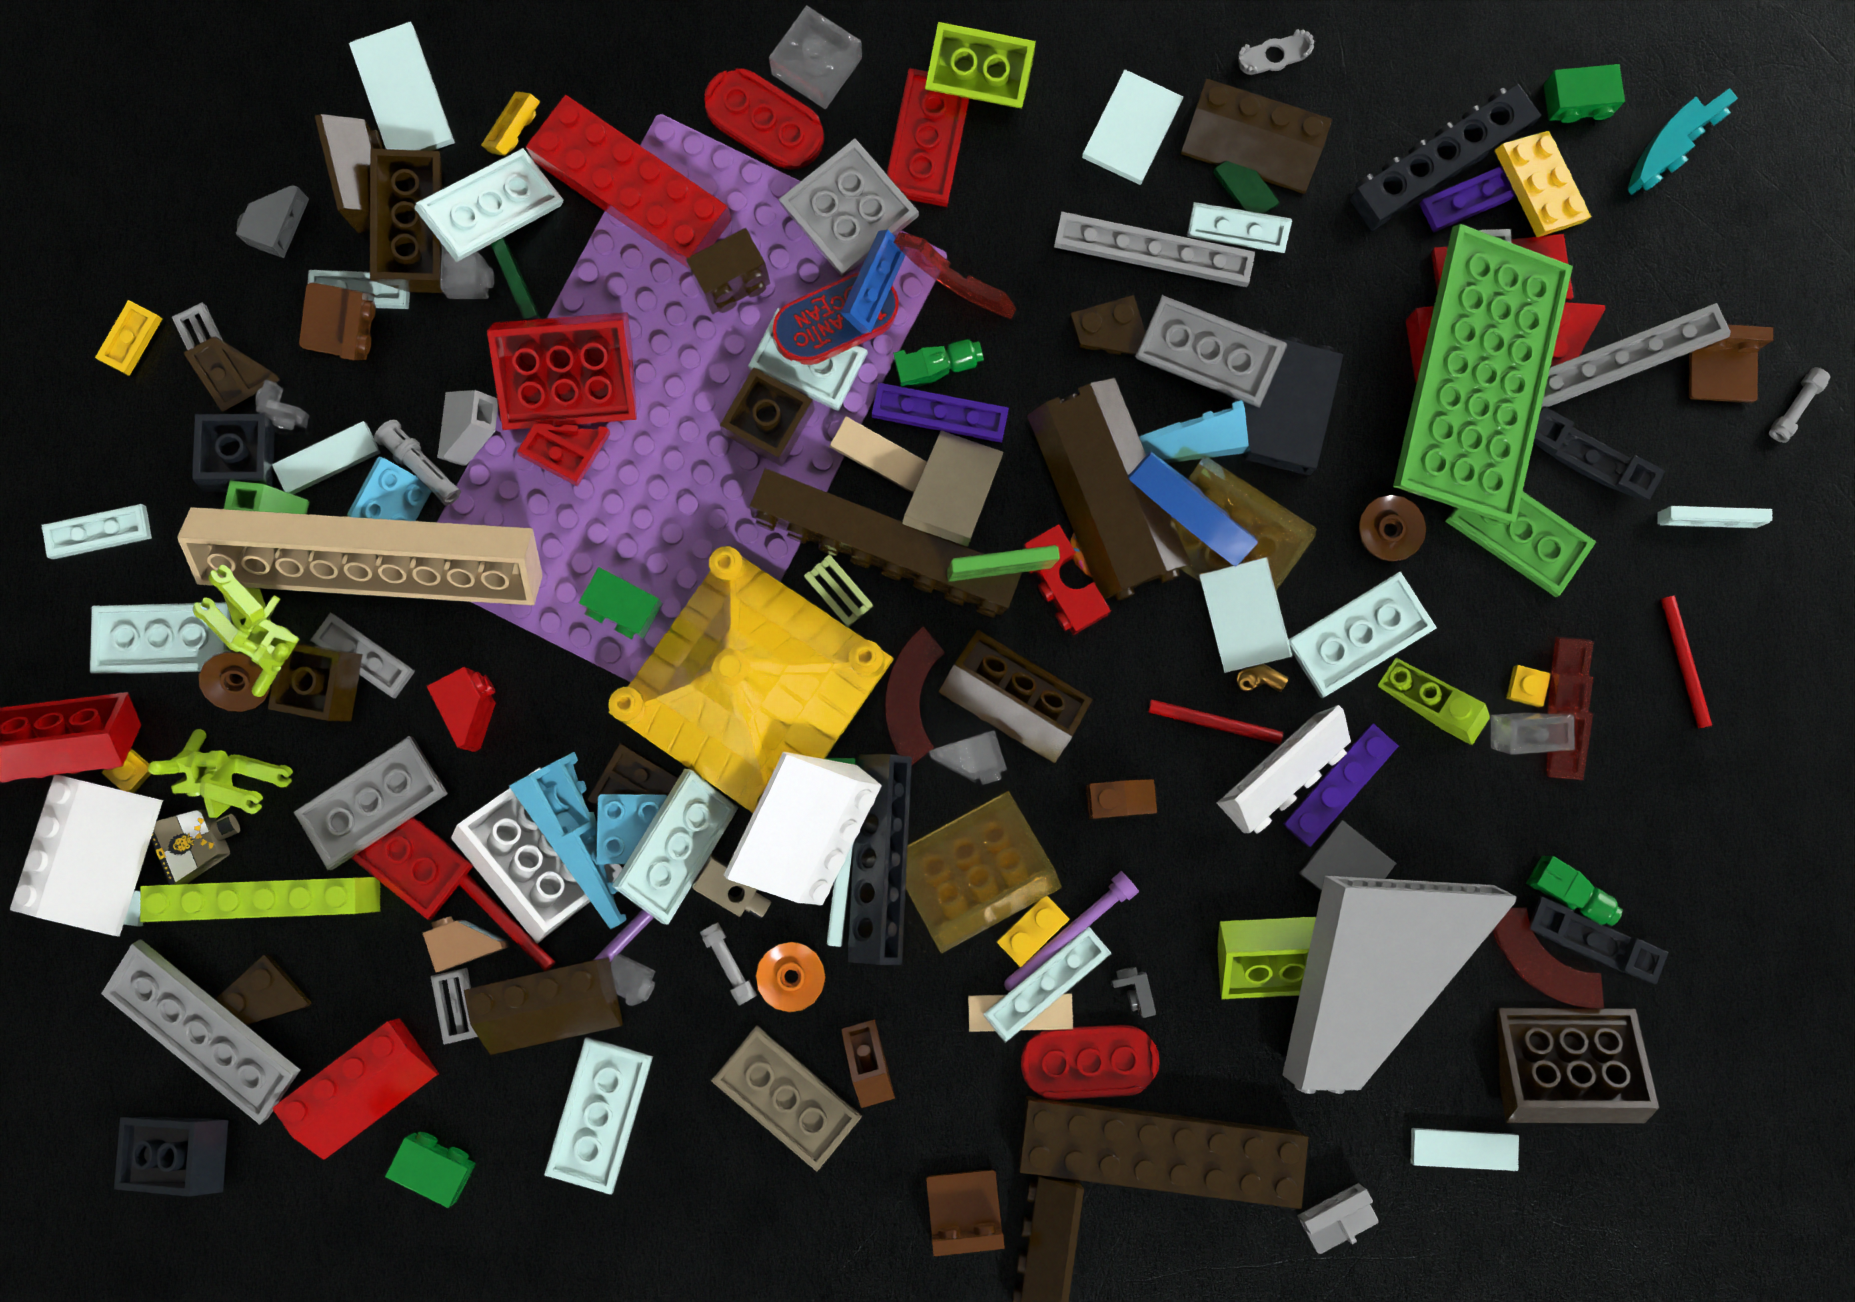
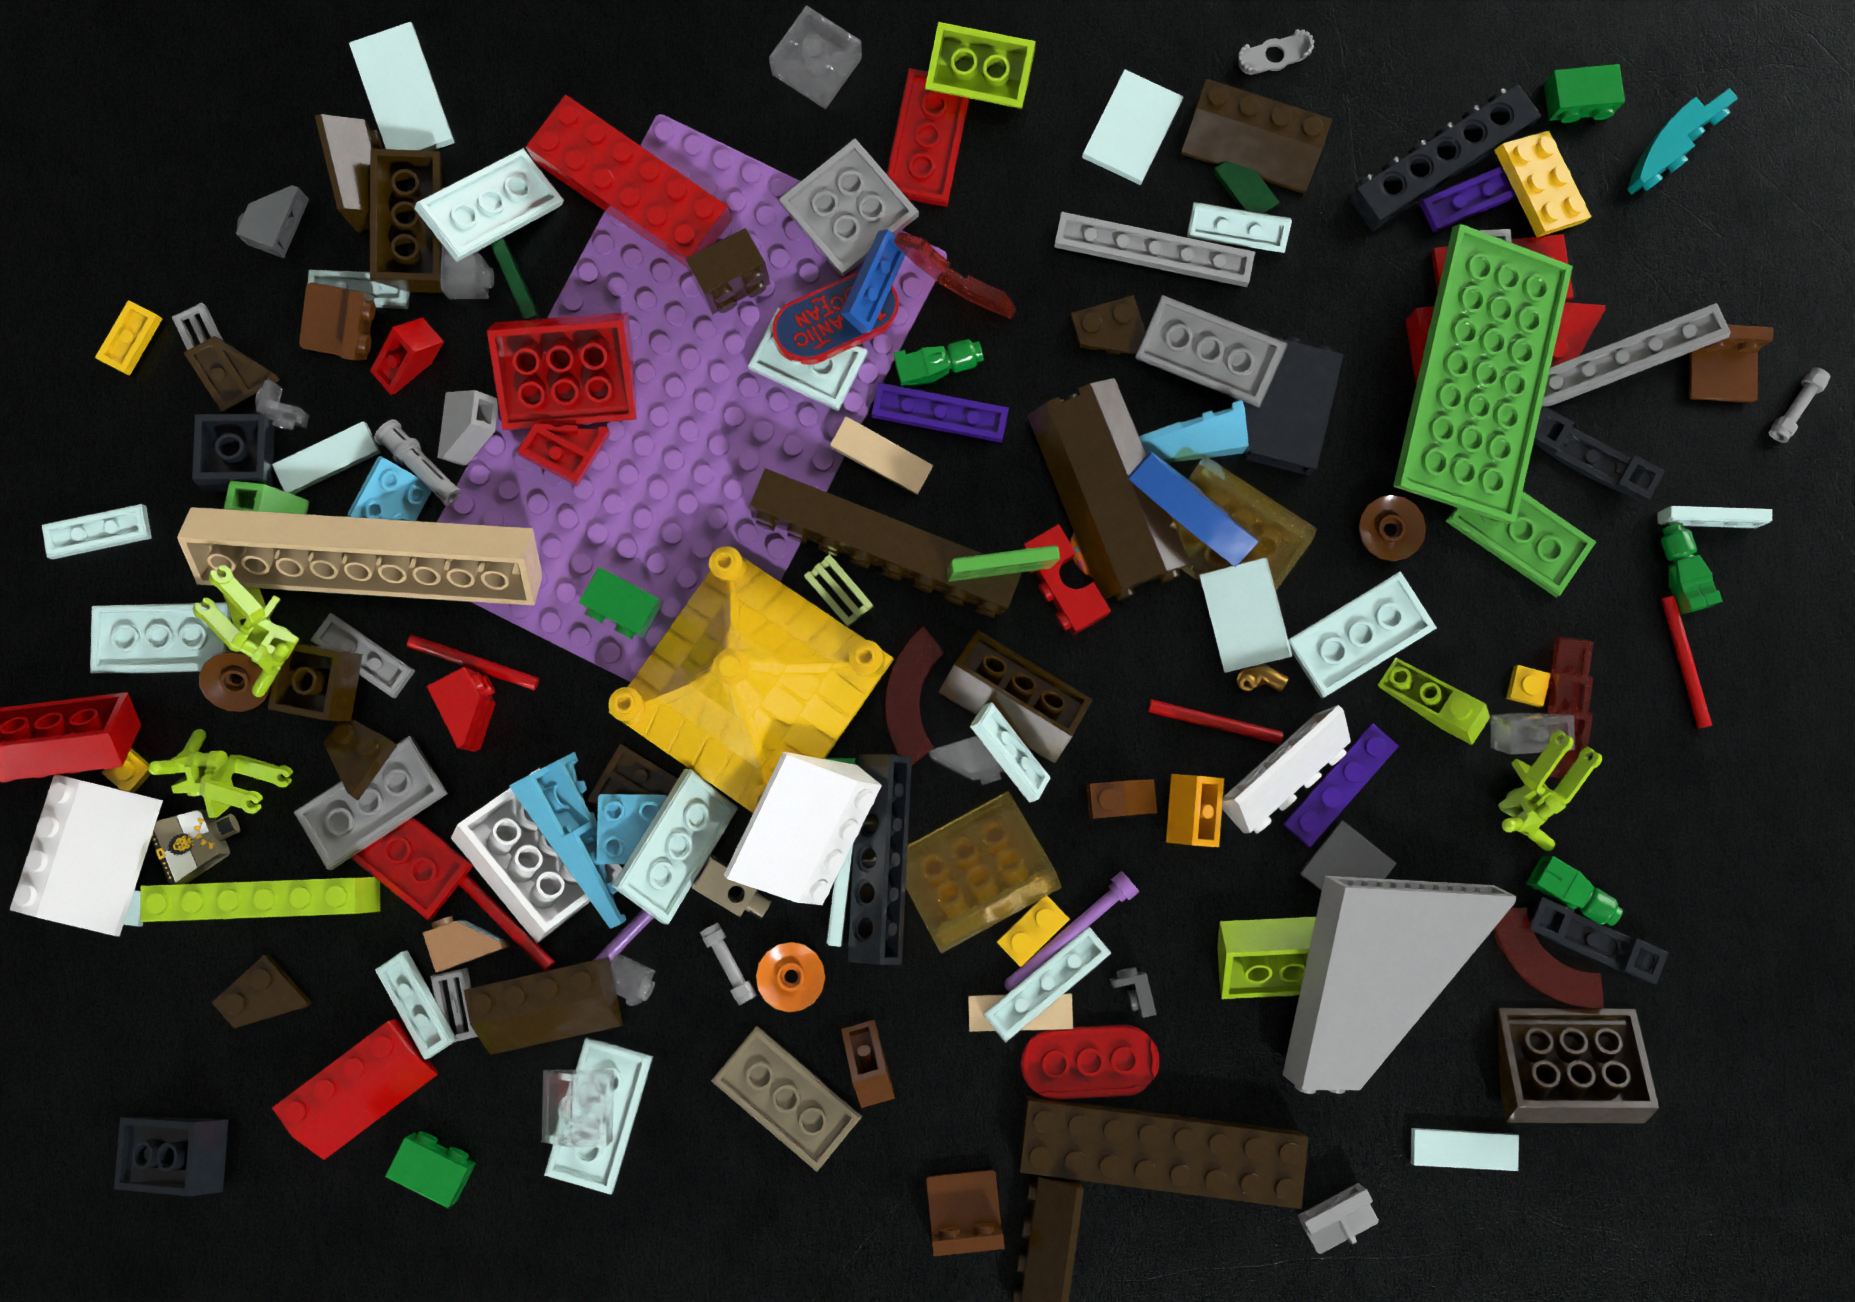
(200, 1031): light grey plate -> none
(357, 754): none -> dark brown wing
(406, 354): none -> red slope
(415, 1004): none -> light aqua tile
(472, 662): none -> red bar
(516, 115): yellow plate -> none
(578, 1107): none -> clear slope
(764, 118): red tile -> none
(767, 416): dark brown brick -> none
(953, 488): dark tan tile -> none
(1010, 752): none -> light aqua tile
(1195, 810): none -> light orange brick
(1525, 802): none -> lime piece
(1688, 574): none -> green piece

